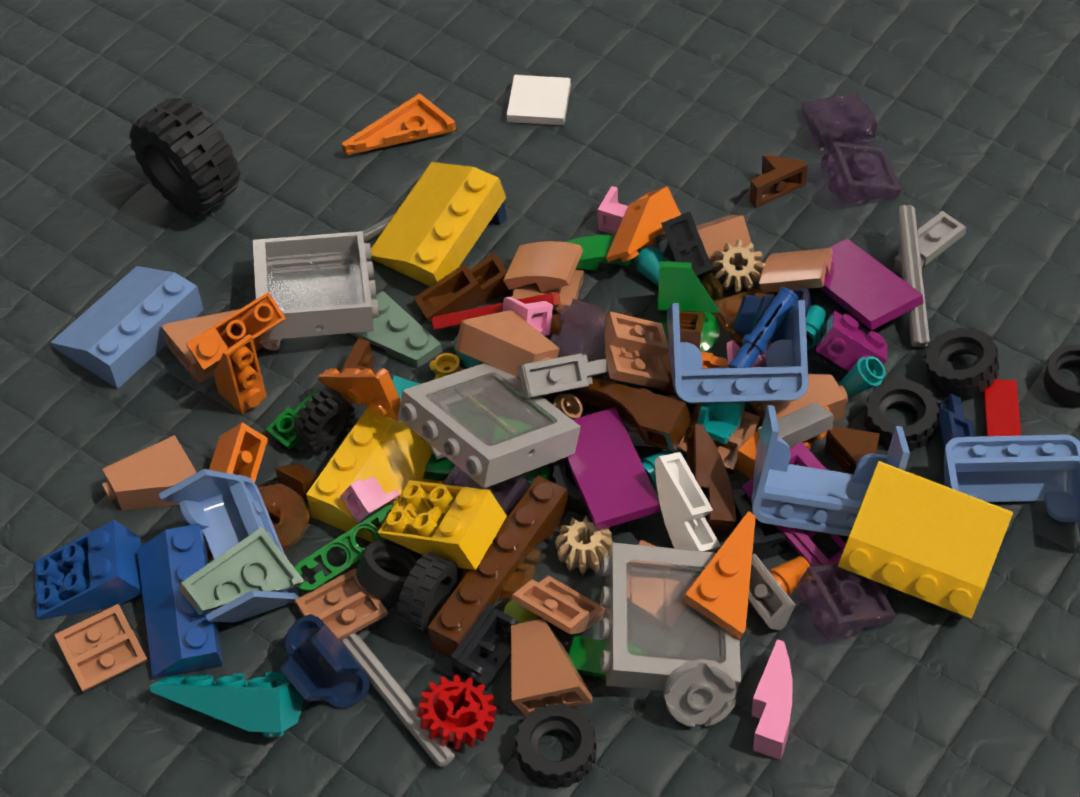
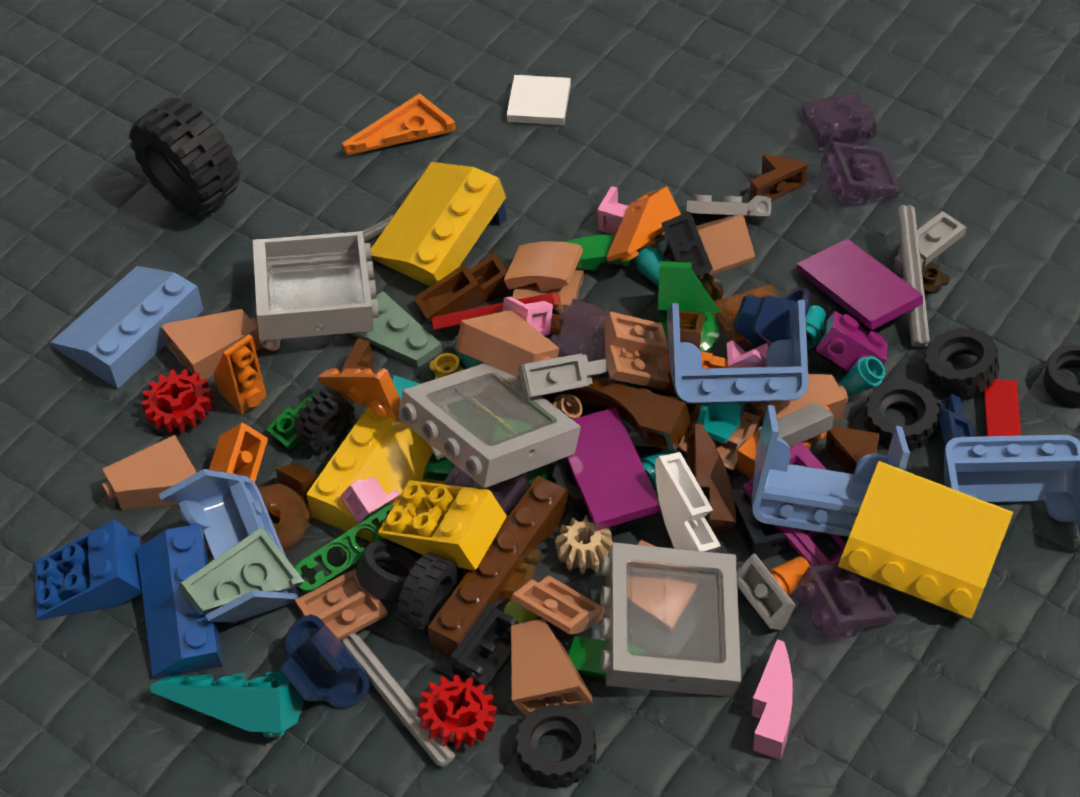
(100, 648): nougat slope -> none
(177, 401): none -> red gear
(253, 319): orange slope -> none
(700, 693): light grey tile -> none
(724, 584): orange wing -> none
(726, 266): tan gear -> none
(731, 206): none -> light grey hinge
(783, 303): blue pin -> none
(796, 269): nougat slope -> none
(933, 279): none -> dark brown plate

